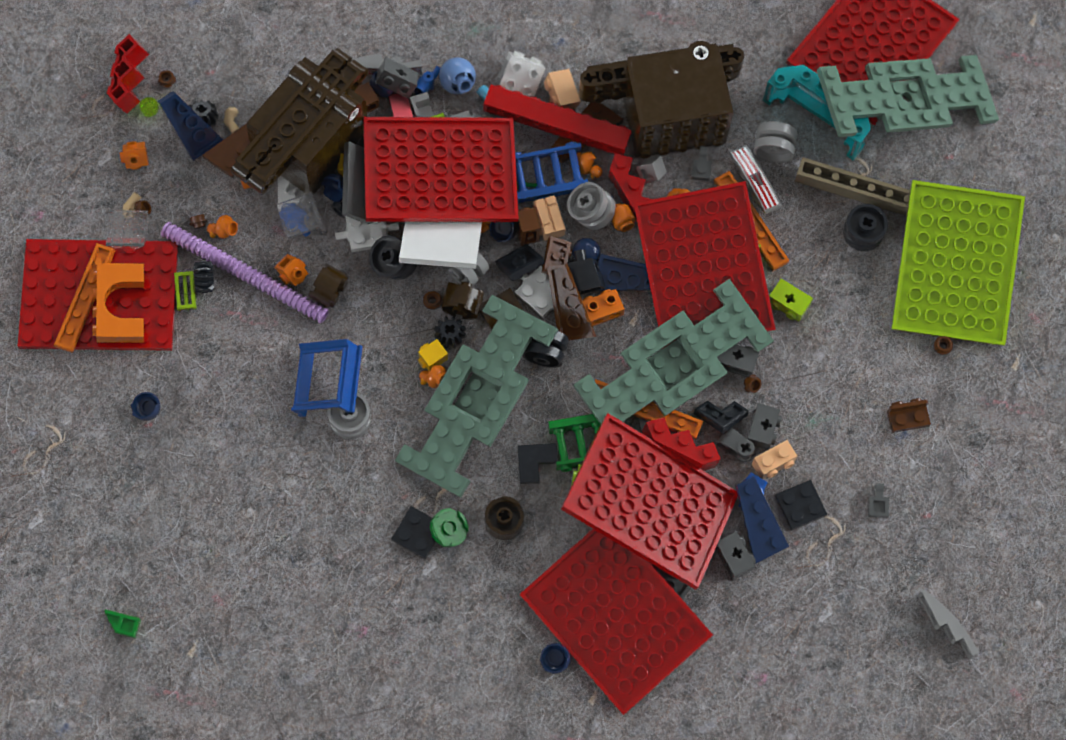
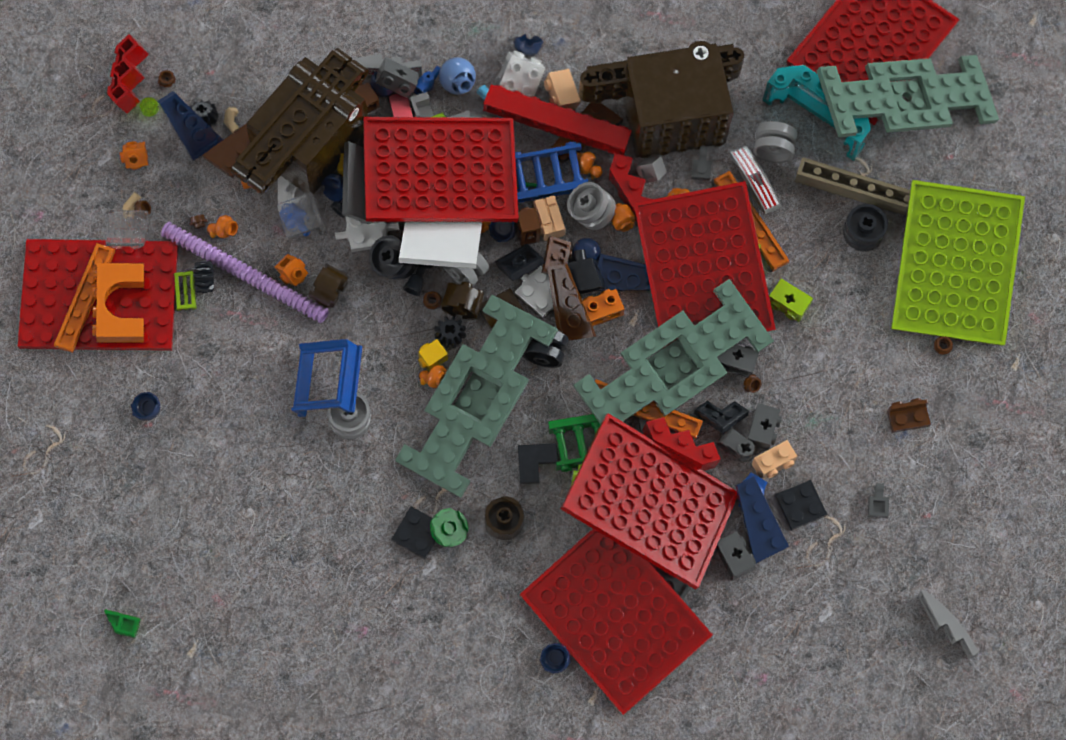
(415, 282): none -> black piece
(527, 46): none -> dark blue hair

